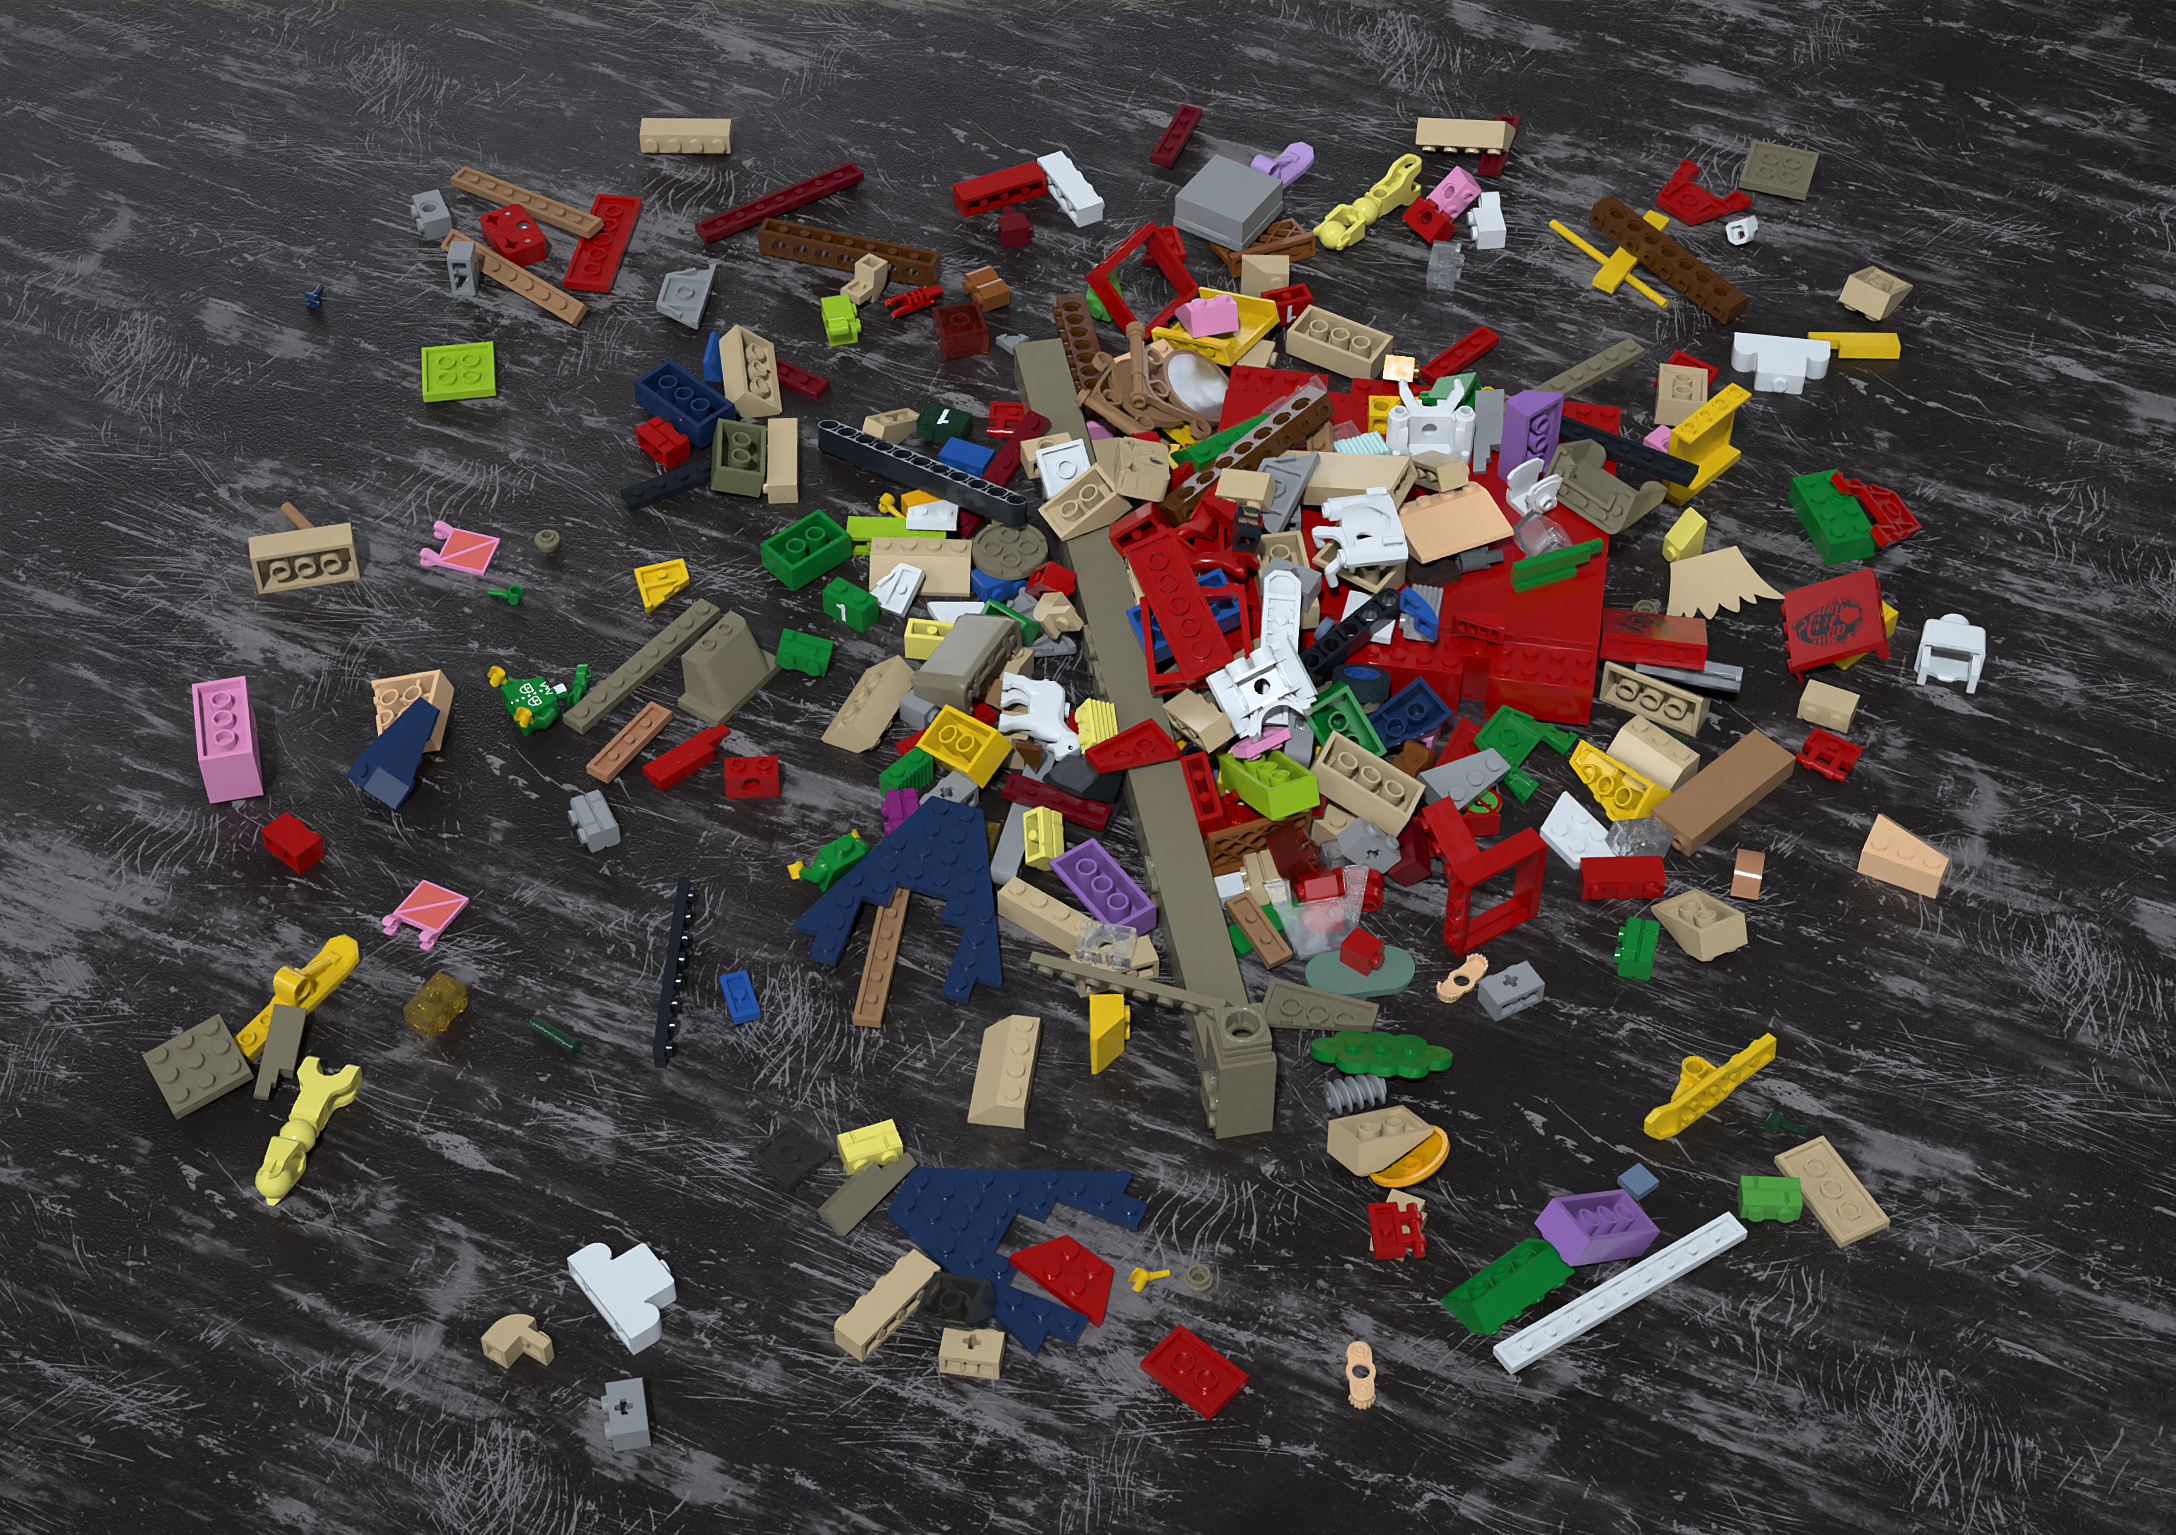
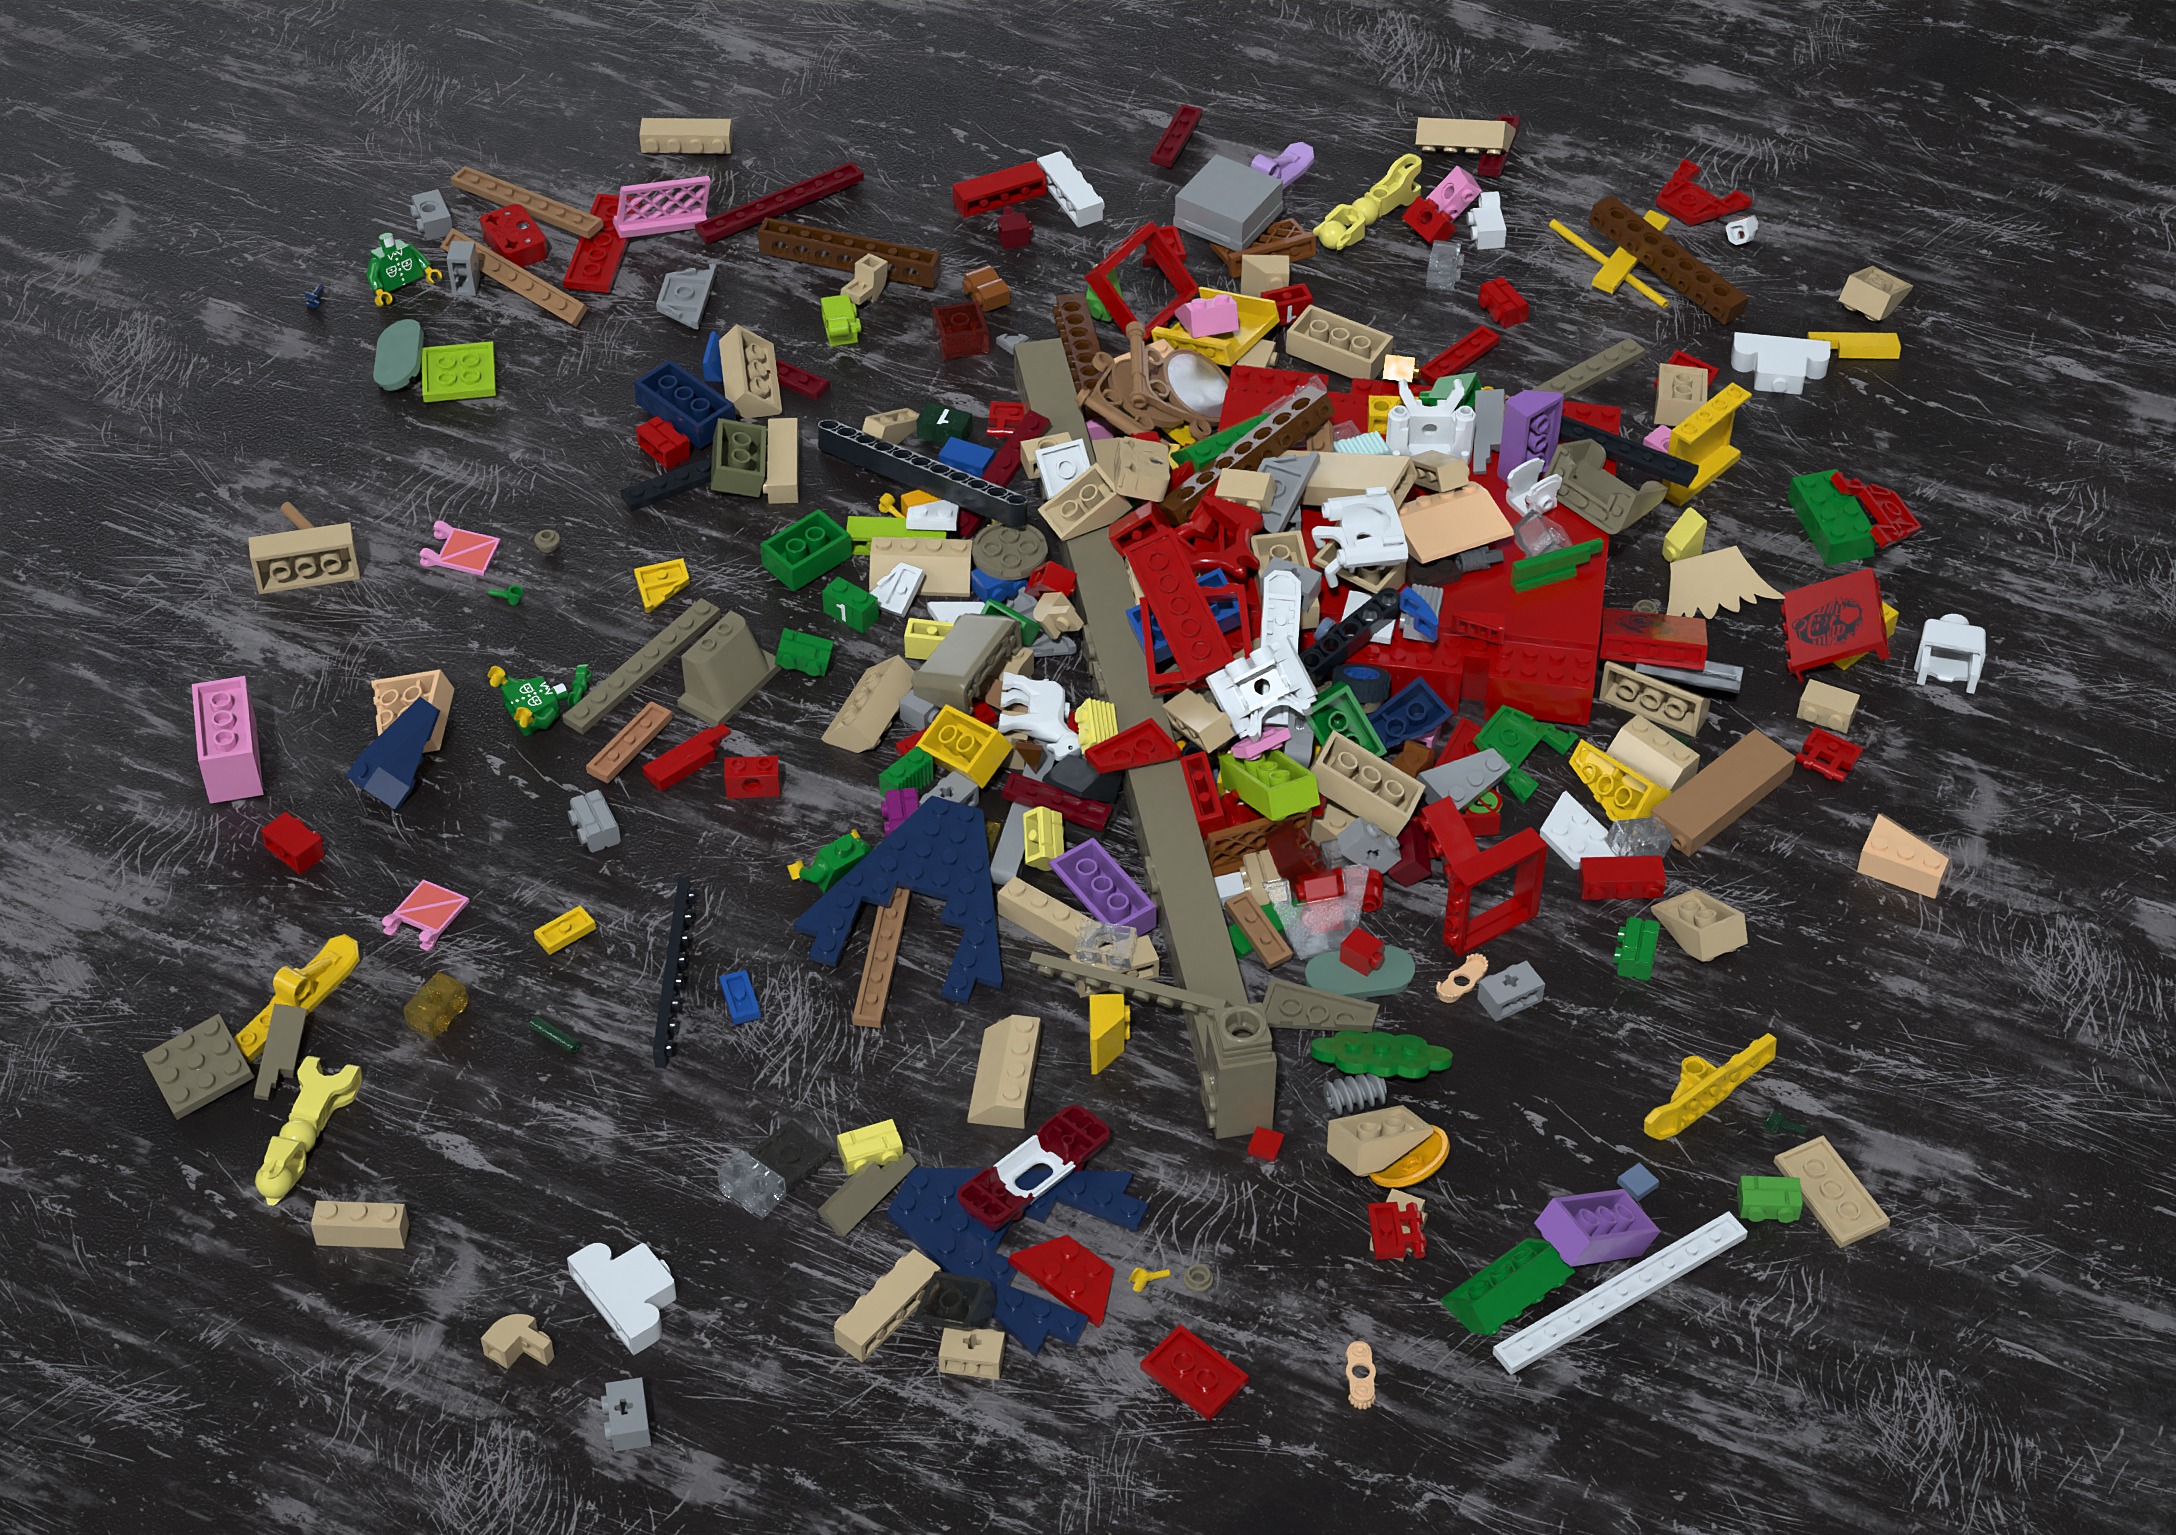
(360, 1224): none -> tan brick
(395, 266): none -> green torso
(398, 354): none -> sand green tile
(564, 930): none -> yellow plate
(663, 218): none -> bright pink fence
(757, 1187): none -> clear brick
(914, 300): red hinge -> none
(1061, 1143): none -> dark red piece
(1246, 525): black leg -> none
(1265, 1144): none -> red tile
(1503, 302): none -> red brick
(1747, 874): nougat brick -> none
(1778, 170): dark tan plate -> none

